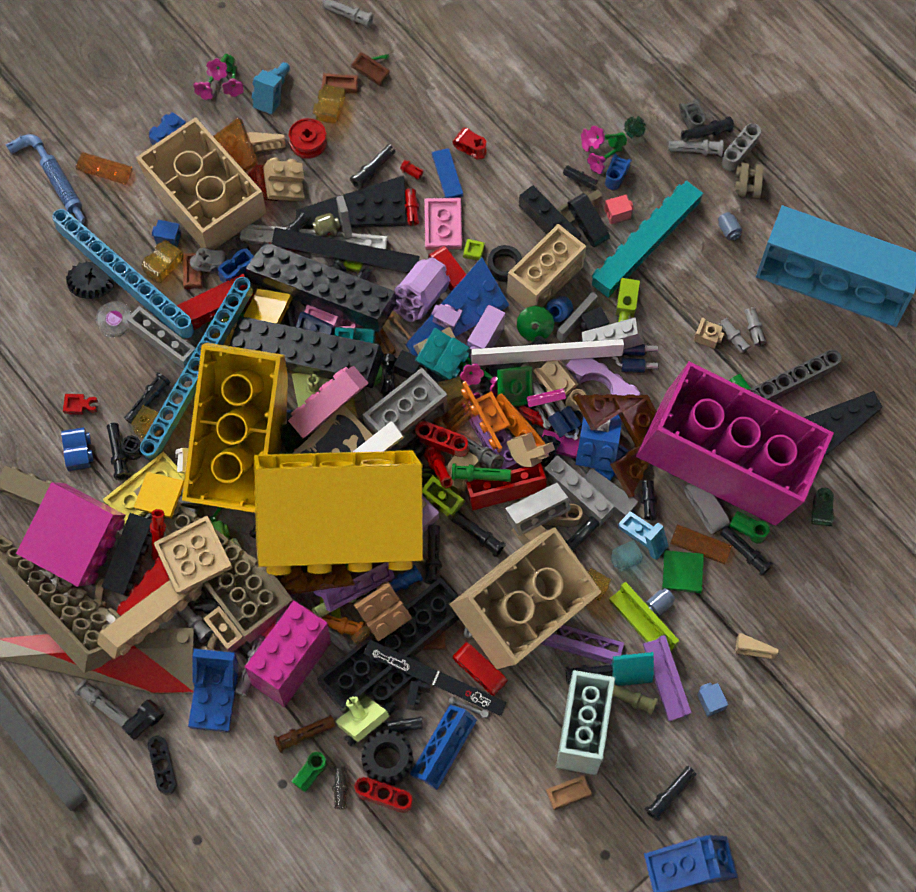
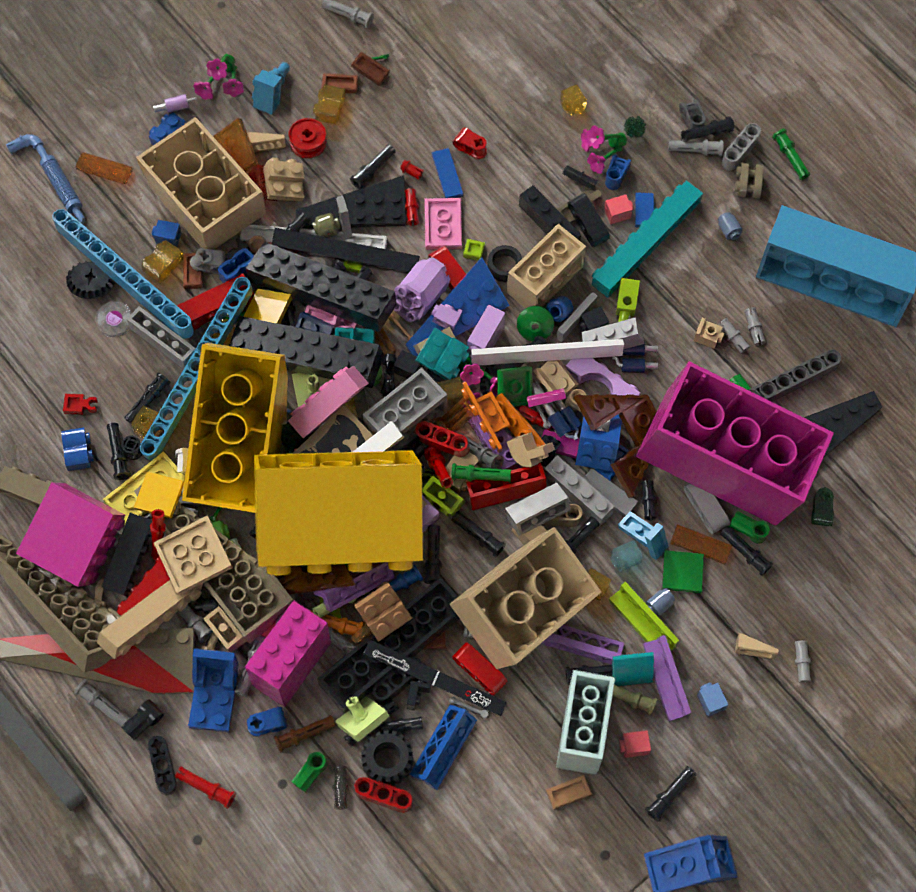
(174, 104): none -> lavender piece
(214, 791): none -> red pin
(255, 243): none -> medium nougat tile
(269, 721): none -> blue piece
(573, 100): none -> clear yellow brick
(635, 744): none -> coral brick
(643, 207): none -> blue tile
(787, 147): none -> green pin
(802, 661): none -> light grey pin

